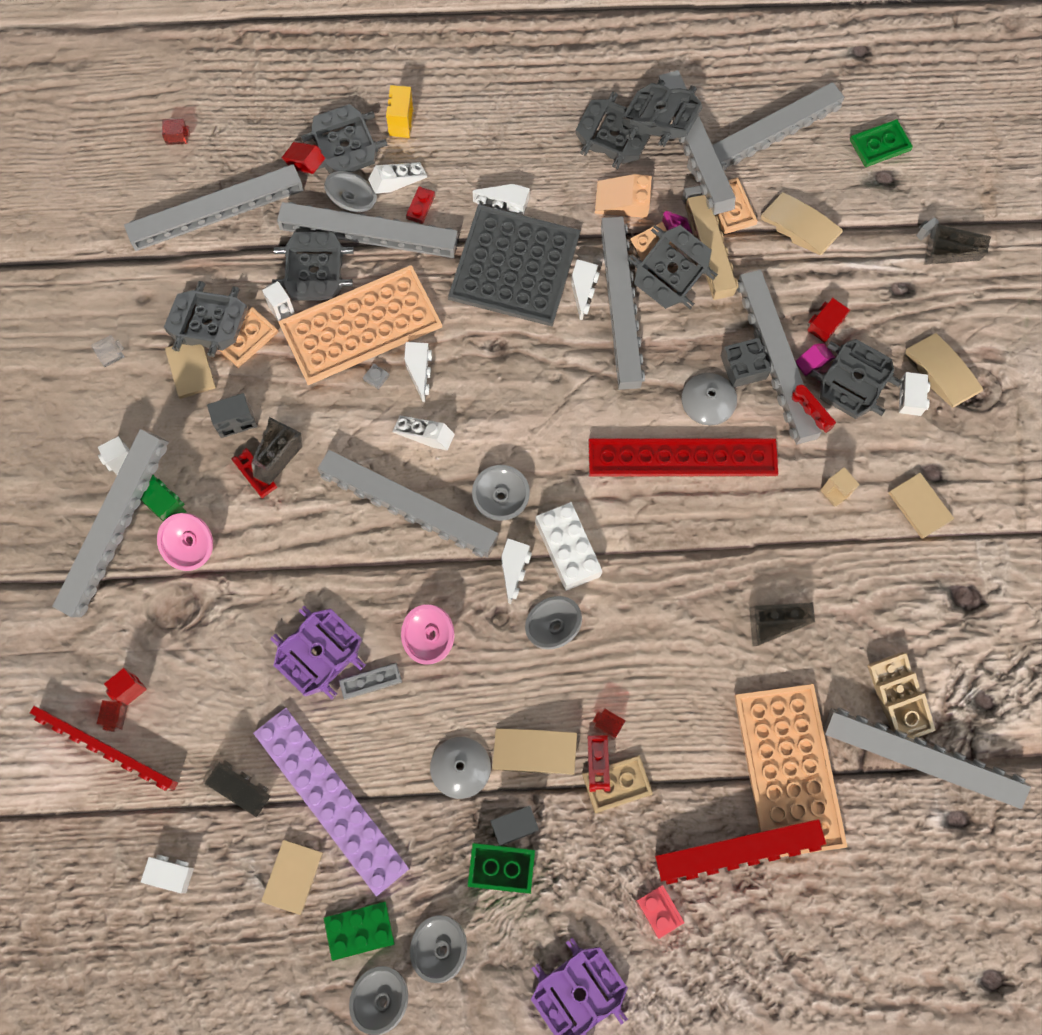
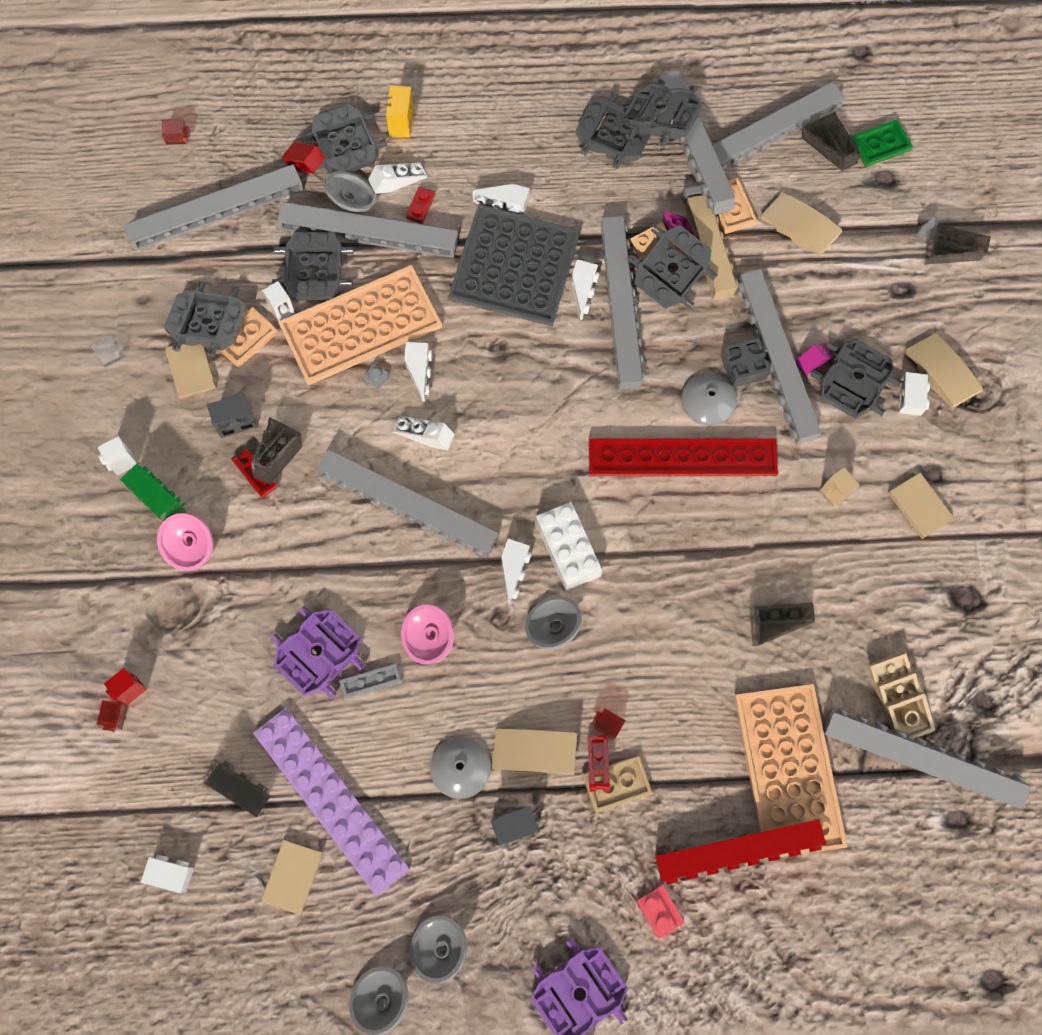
(110, 524): light grey brick -> none
(110, 753): red plate -> none
(359, 931): green plate -> none
(497, 481): light grey dish -> none
(501, 868): green brick -> none
(624, 196): light nougat slope -> none
(814, 408): red plate -> none
(828, 320): red brick -> none
(832, 141): none -> clear smoke wedge

